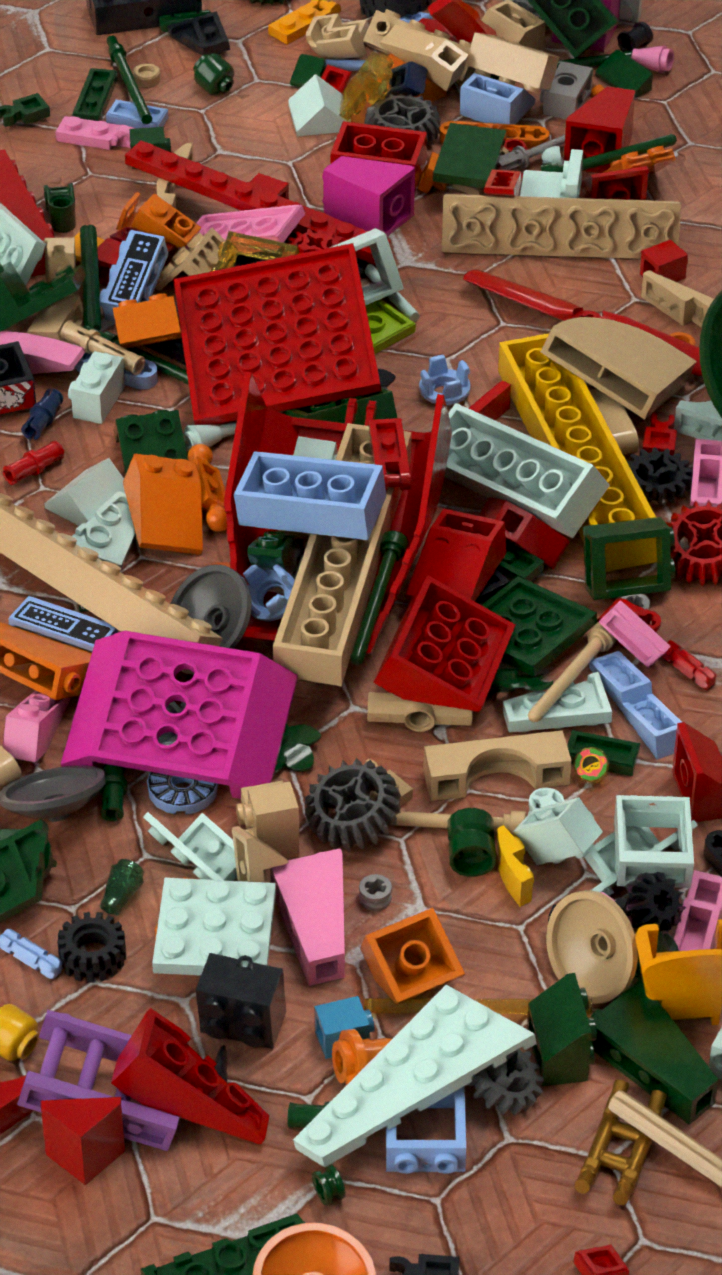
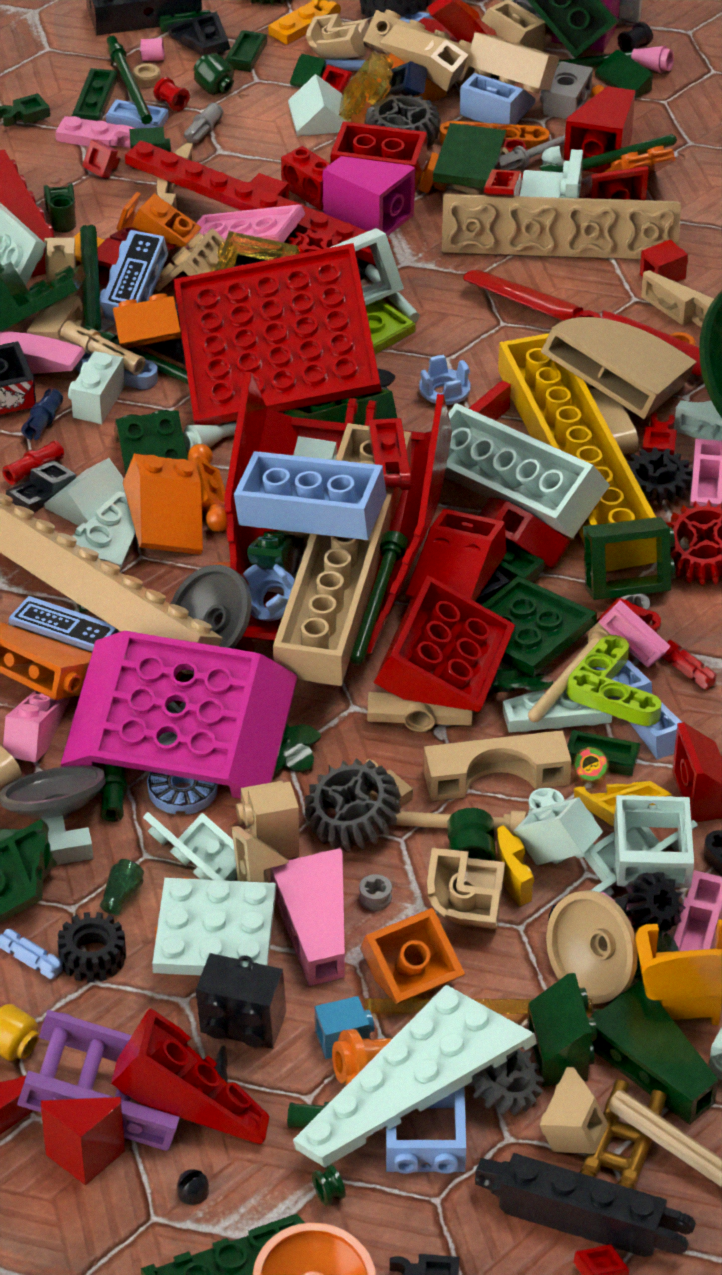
(43, 484): none -> black slope
(68, 845): none -> light aqua piece
(101, 159): none -> red tile
(152, 49): none -> bright pink hose
(175, 96): none -> red bush
(196, 1189): none -> black hinge
(203, 123): none -> light grey axle
(246, 50): none -> dark green tile
(304, 174): none -> red brick
(465, 888): none -> tan brick
(573, 1117): none -> tan slope
(585, 1206): none -> black hinge
(593, 686): none -> lime beam
(604, 803): none -> yellow wing

